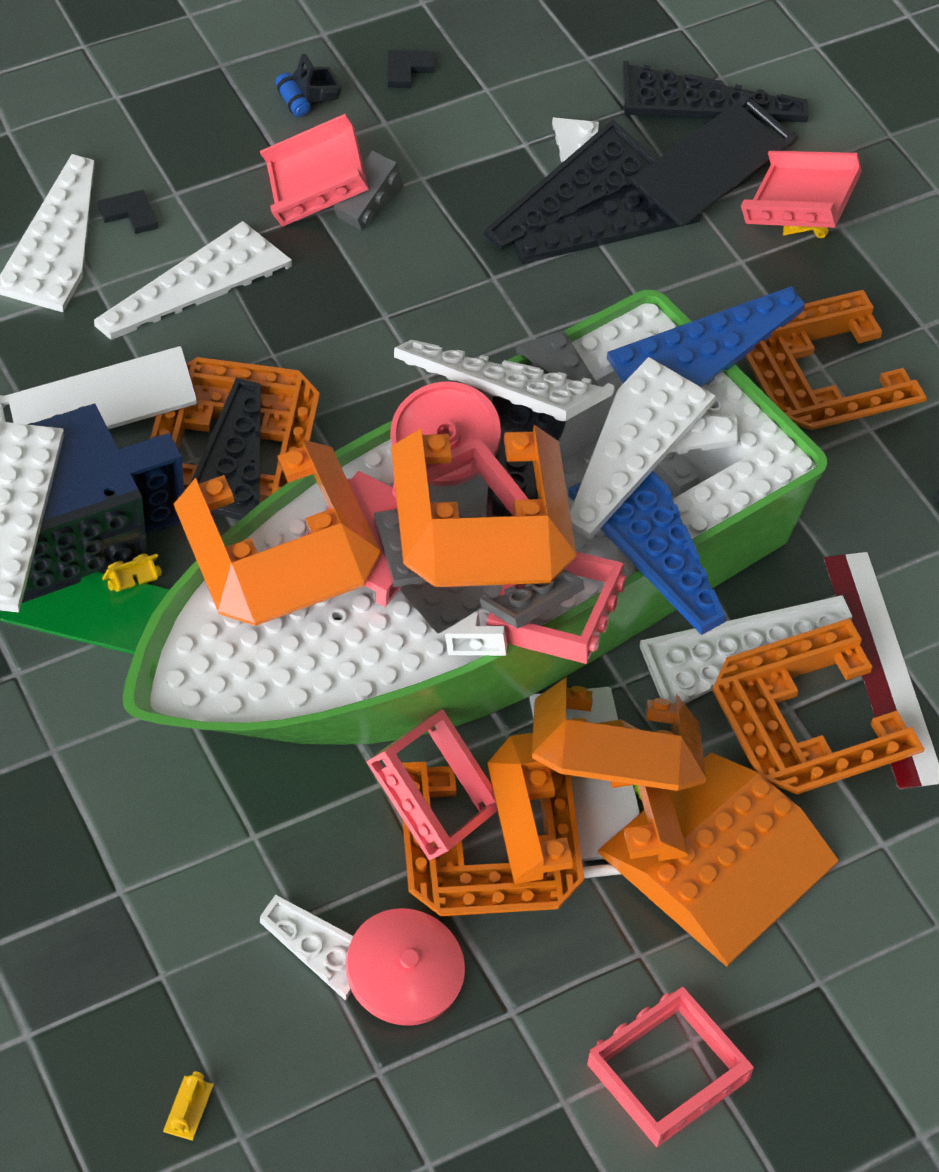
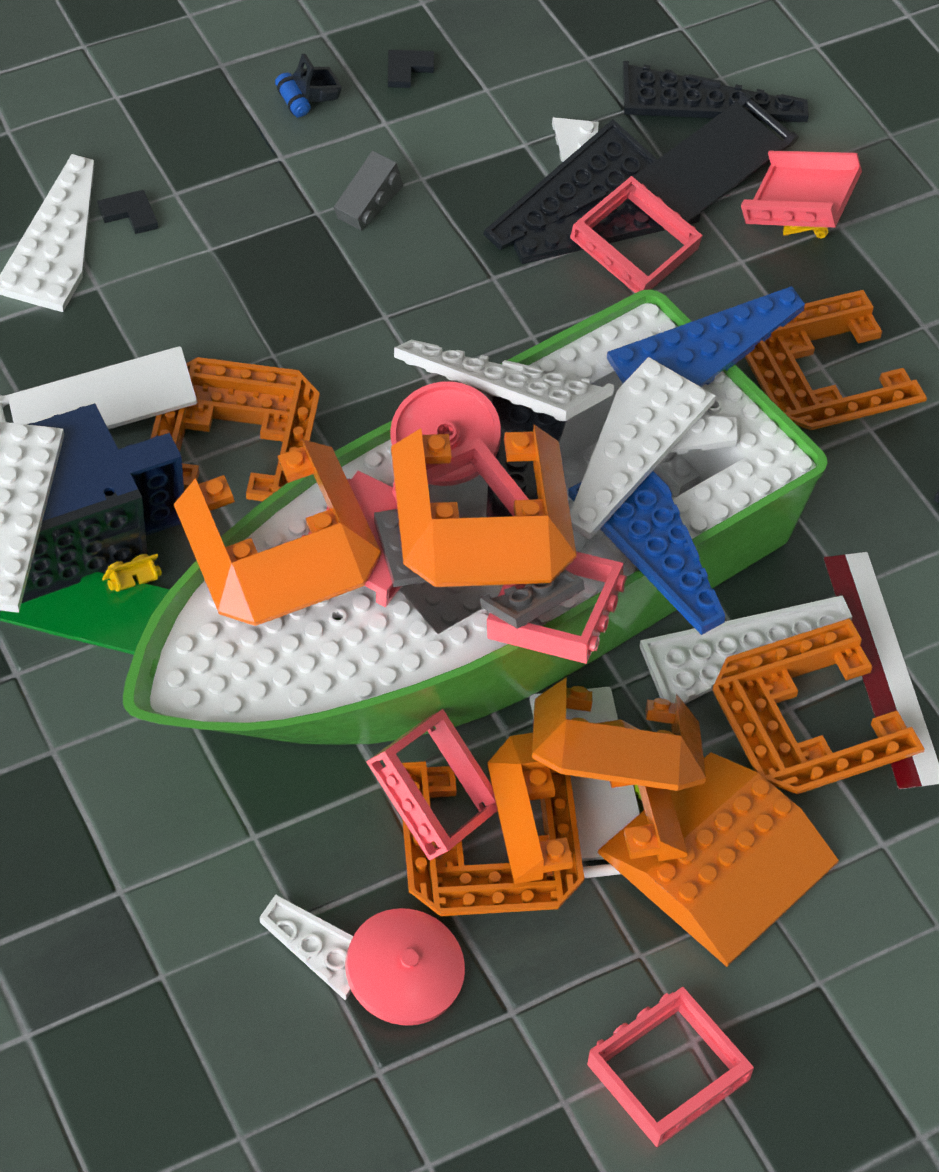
(188, 1106): yellow hinge -> none
(205, 275): white wing -> none
(236, 449): black wing -> none
(315, 170): coral panel -> none
(471, 638): white slope -> none
(554, 355): dark grey wing -> none
(611, 258): none -> coral window

